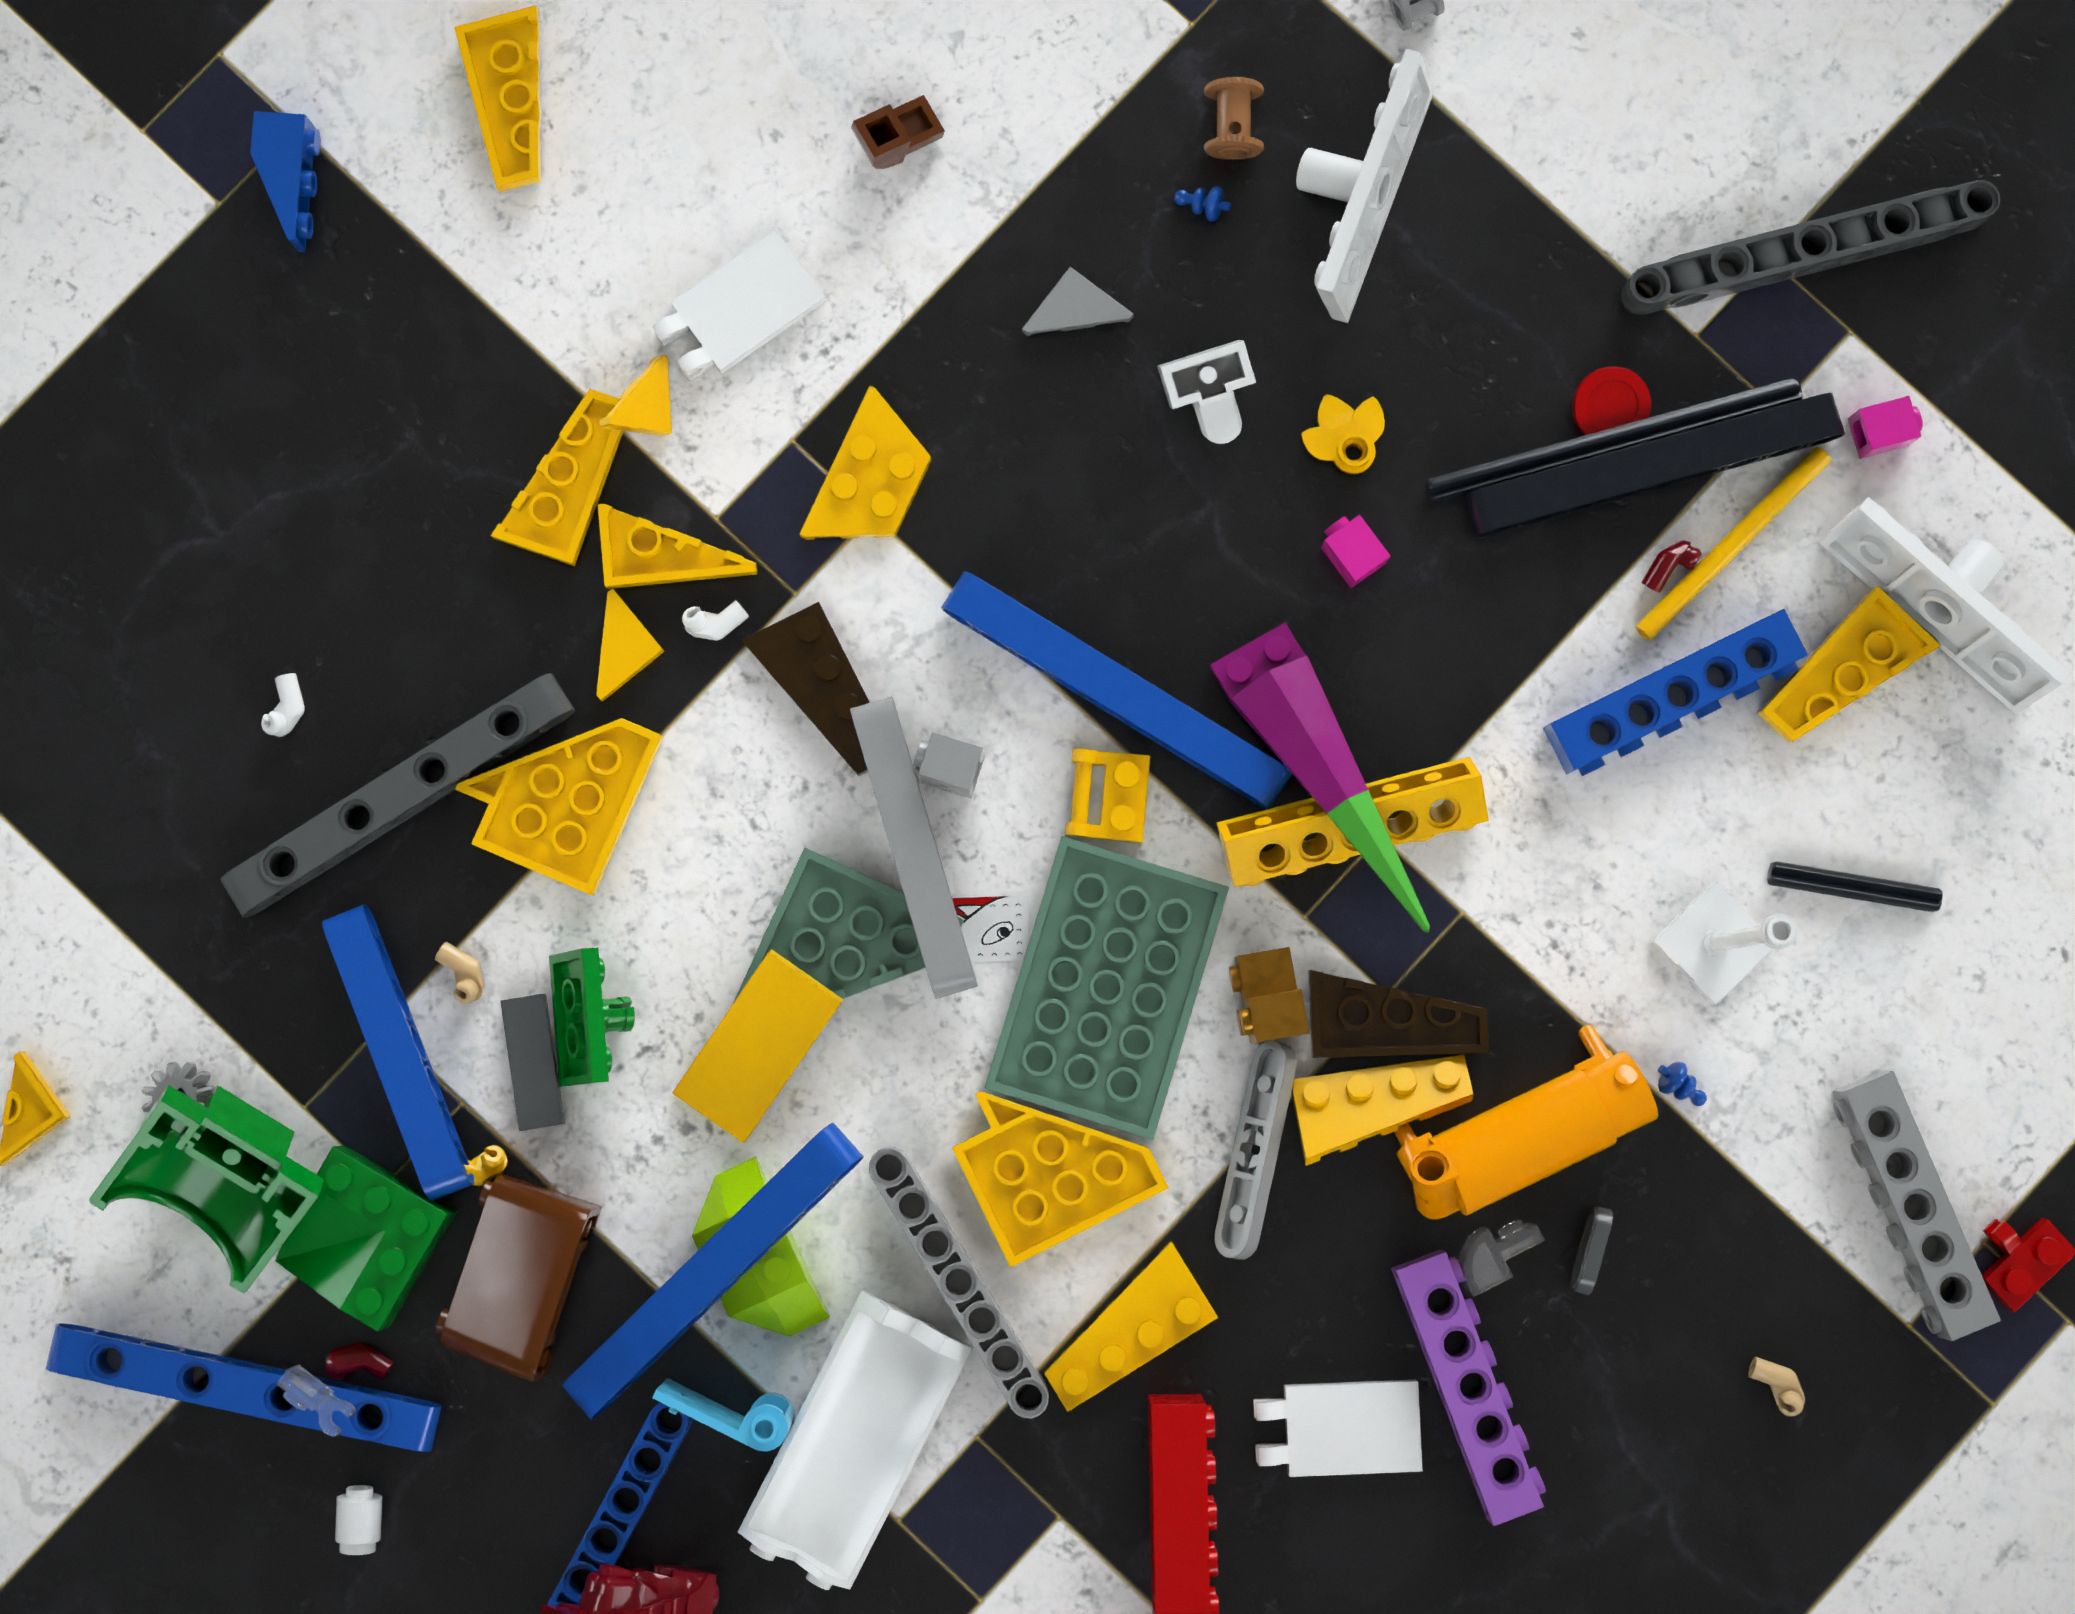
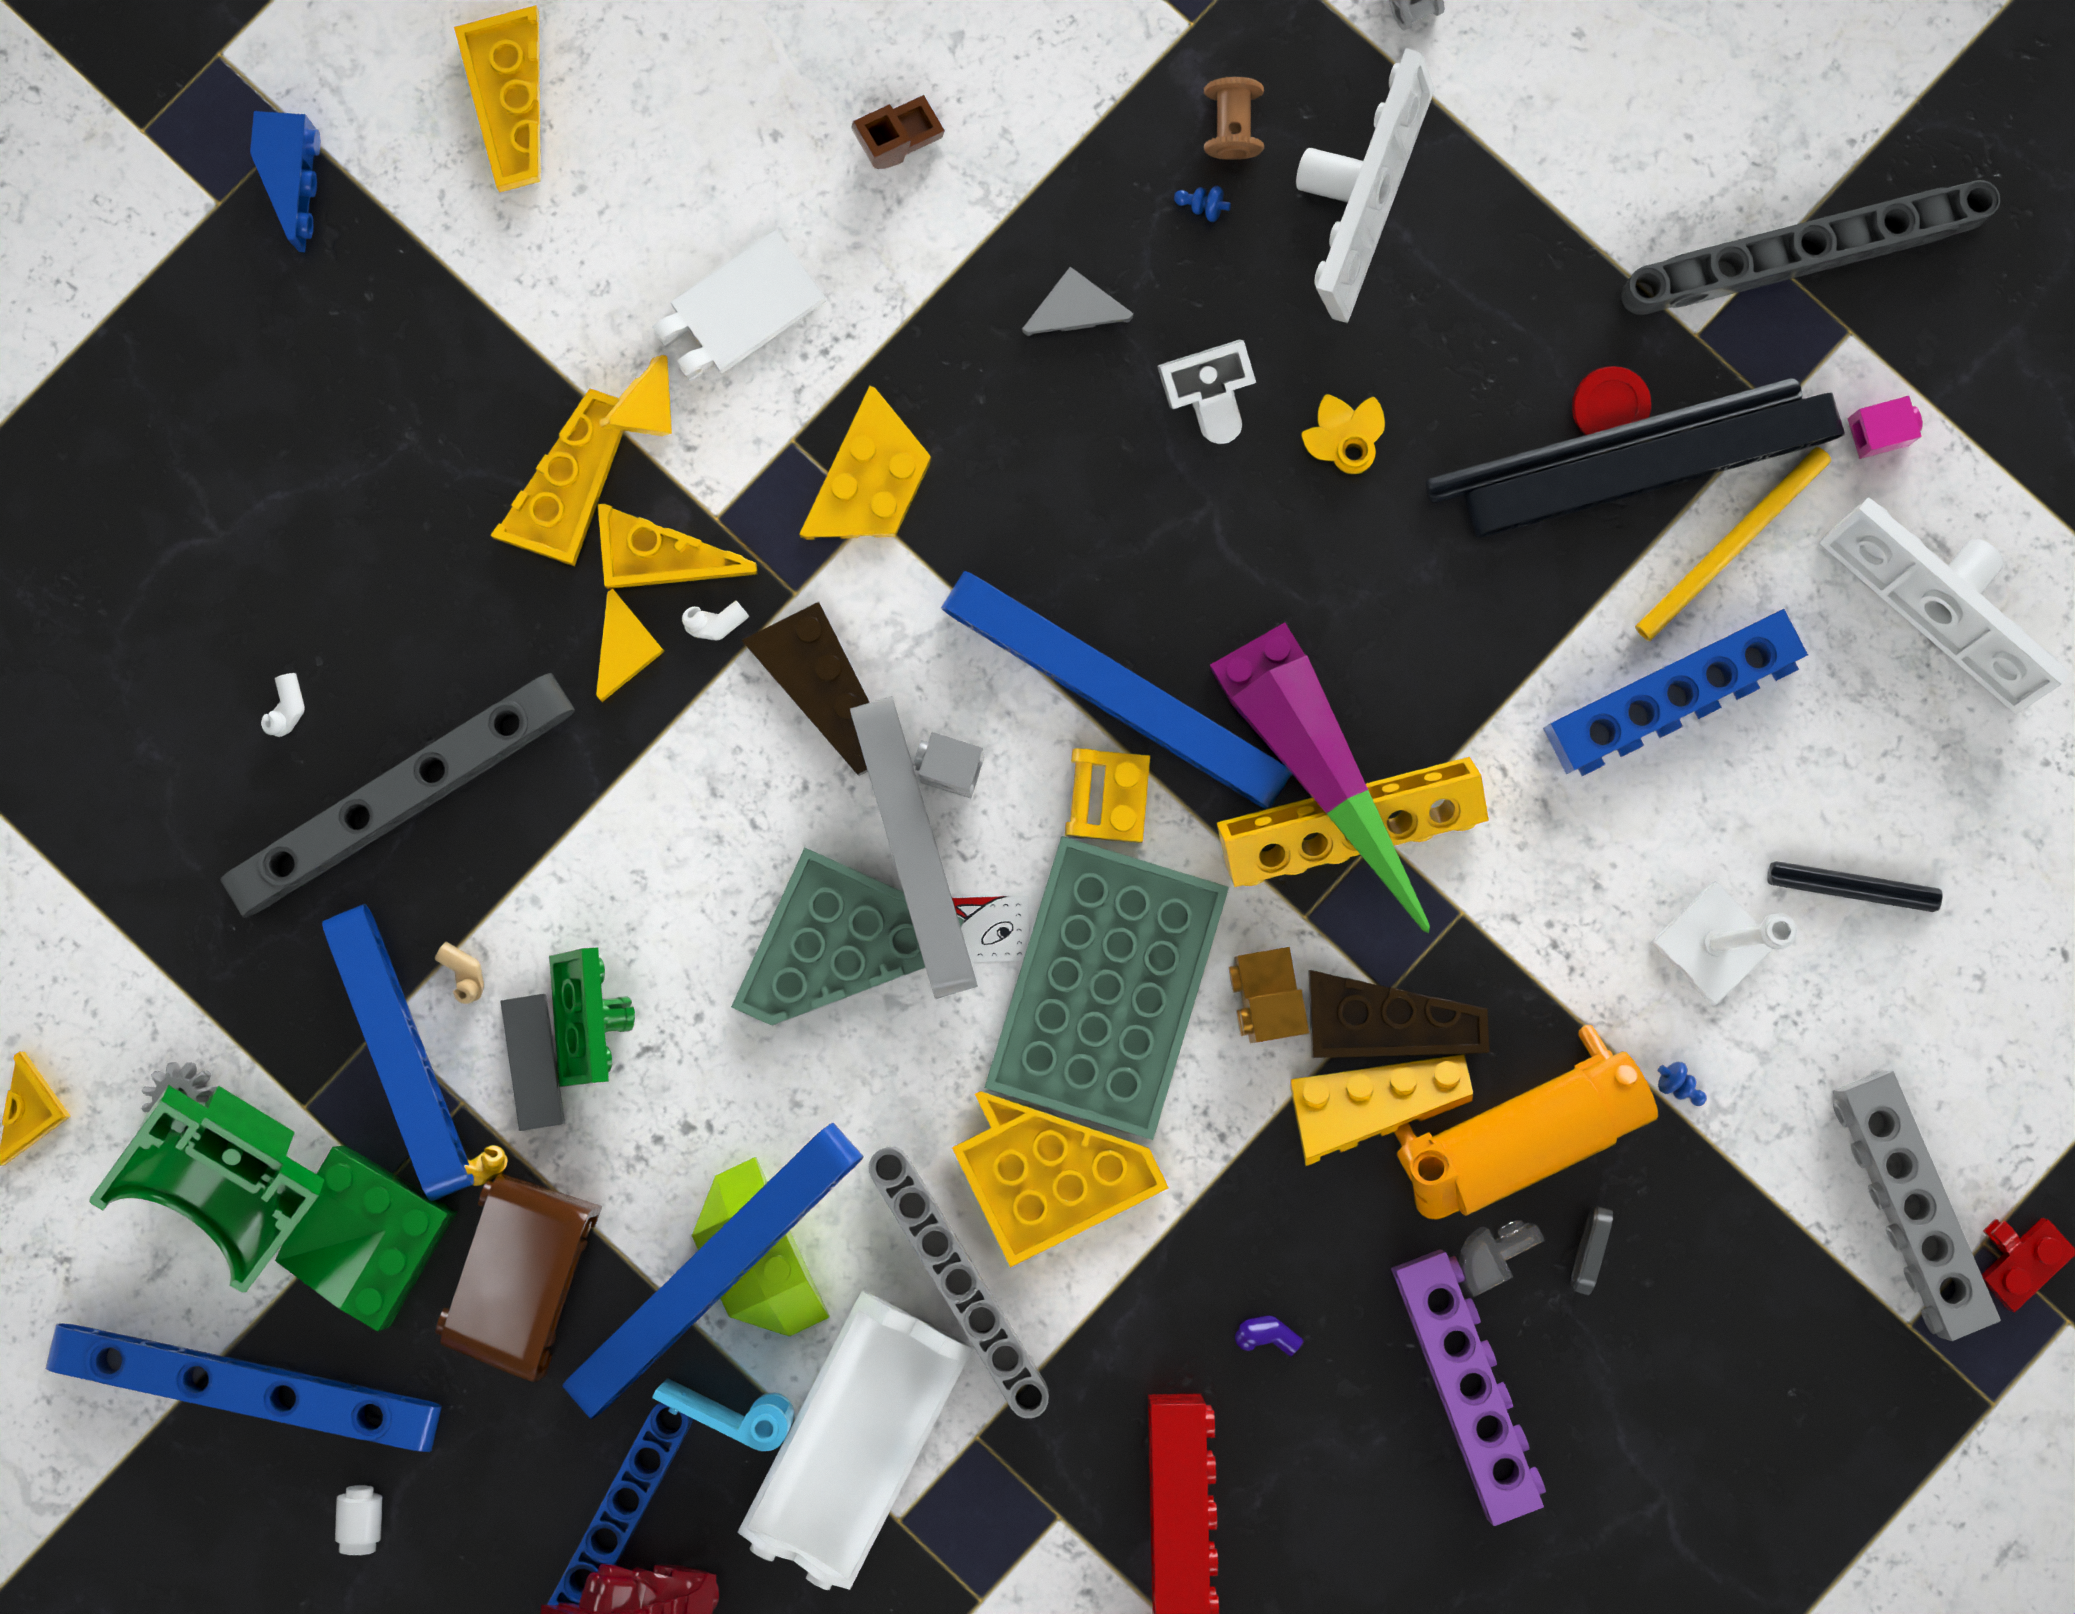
(308, 1392): clear plate -> none
(356, 1357): dark red arm -> none
(566, 802): yellow wing -> none
(757, 1046): yellow tile -> none
(1140, 1324): yellow wing -> none
(1251, 1174): light grey piece -> none
(1267, 1330): none -> dark purple arm
(1344, 1428): white tile -> none
(1354, 549): dark pink brick -> none
(1667, 561): dark red arm -> none
(1783, 1384): tan arm -> none
(1854, 659): yellow wing -> none

